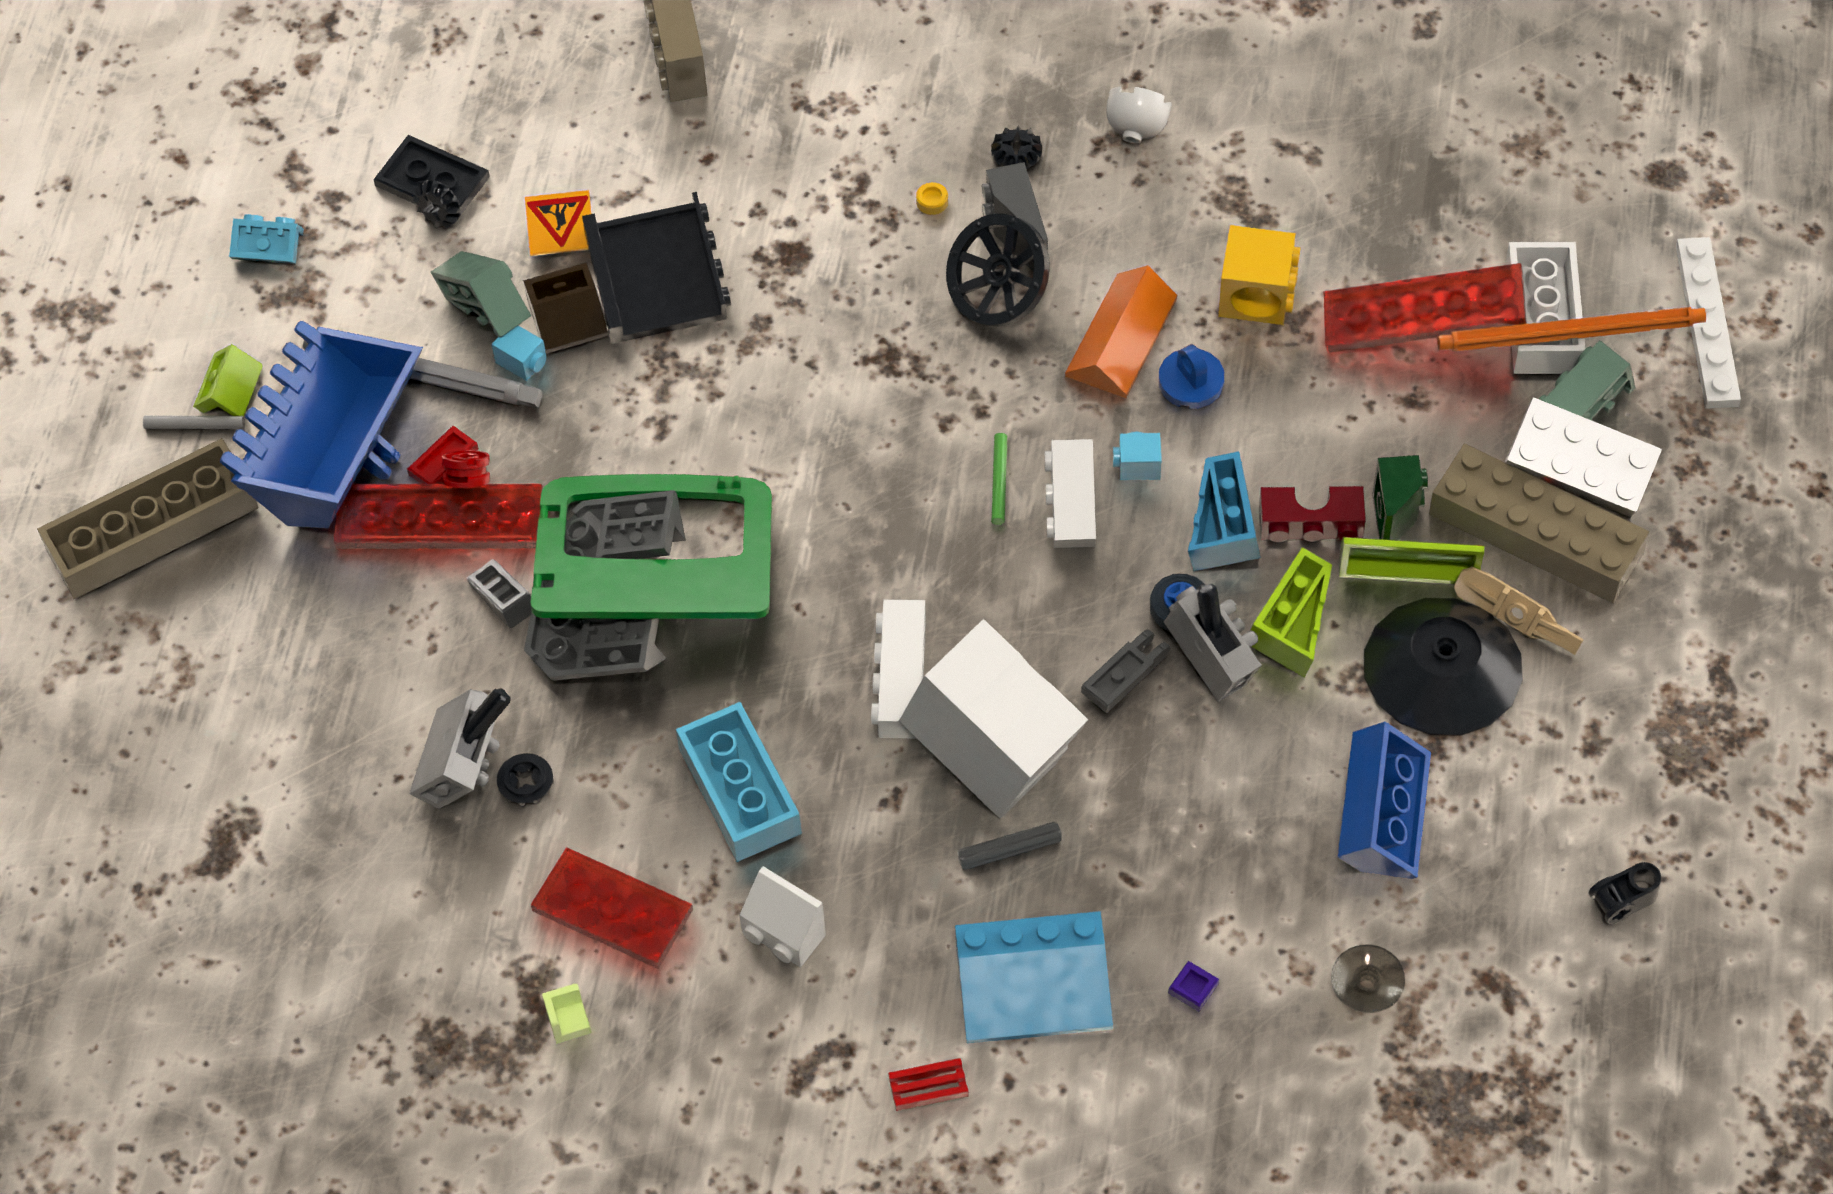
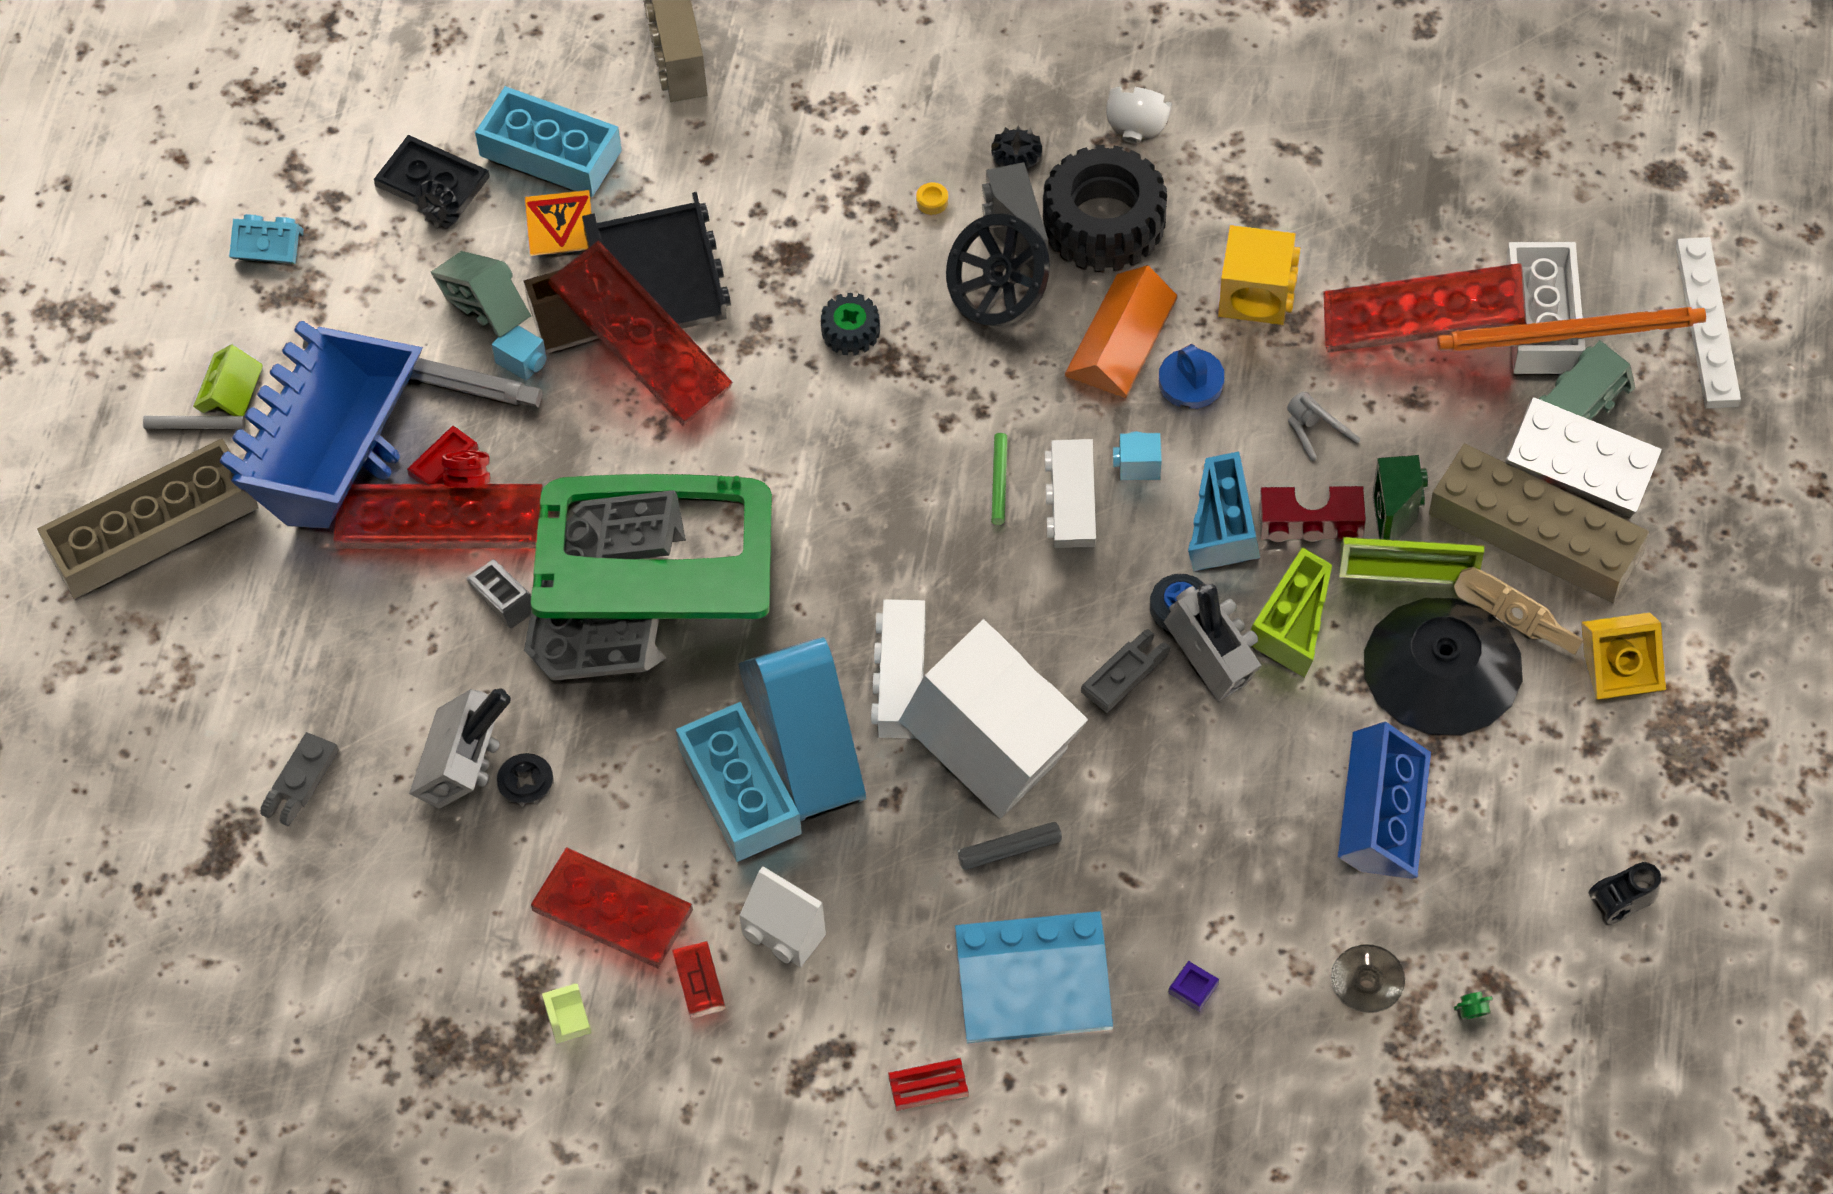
(300, 777): none -> dark grey hinge
(548, 141): none -> medium azure brick
(640, 333): none -> clear red plate
(698, 979): none -> clear red tile
(805, 725): none -> dark azure brick
(845, 334): none -> black wheel
(1103, 240): none -> black tyre
(1308, 412): none -> light grey plant
(1473, 1005): none -> green plate
(1624, 655): none -> yellow slope

